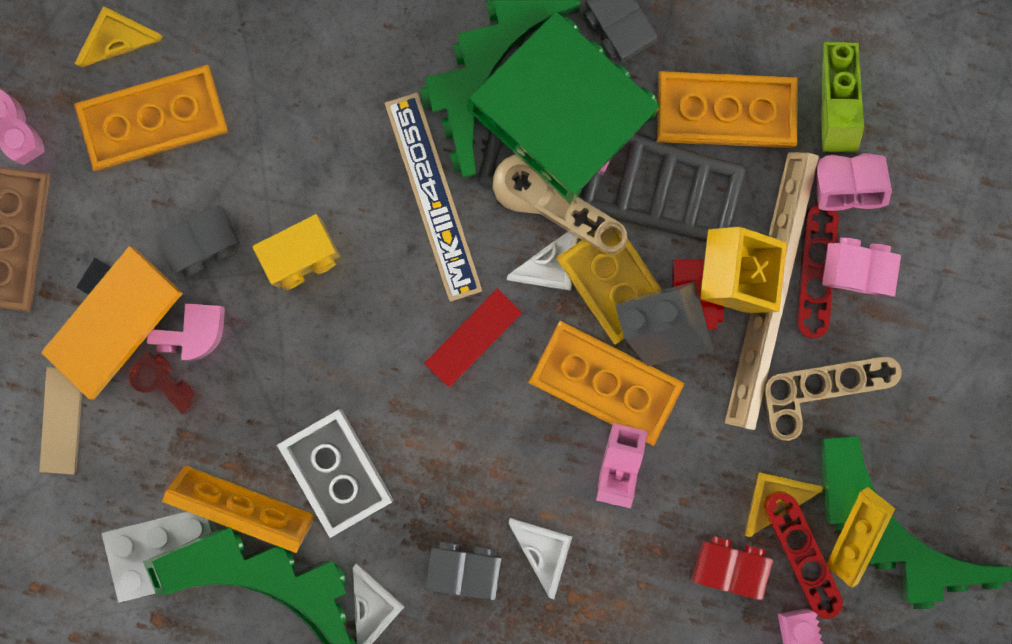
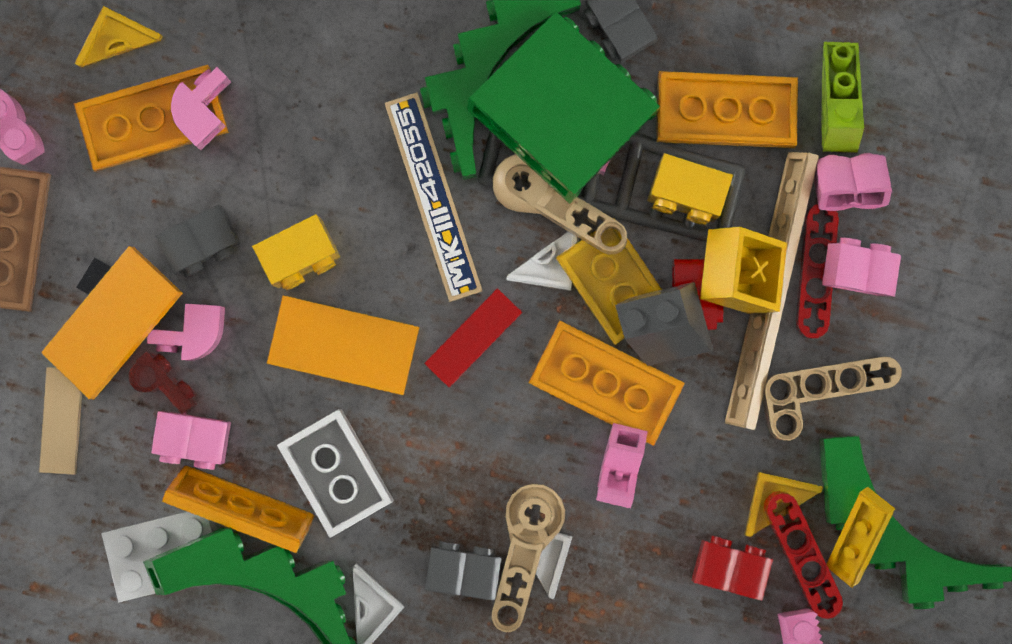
(190, 438): none -> bright pink brick
(191, 109): none -> bright pink brick
(343, 345): none -> light orange tile
(526, 545): none -> tan beam
(689, 189): none -> yellow brick

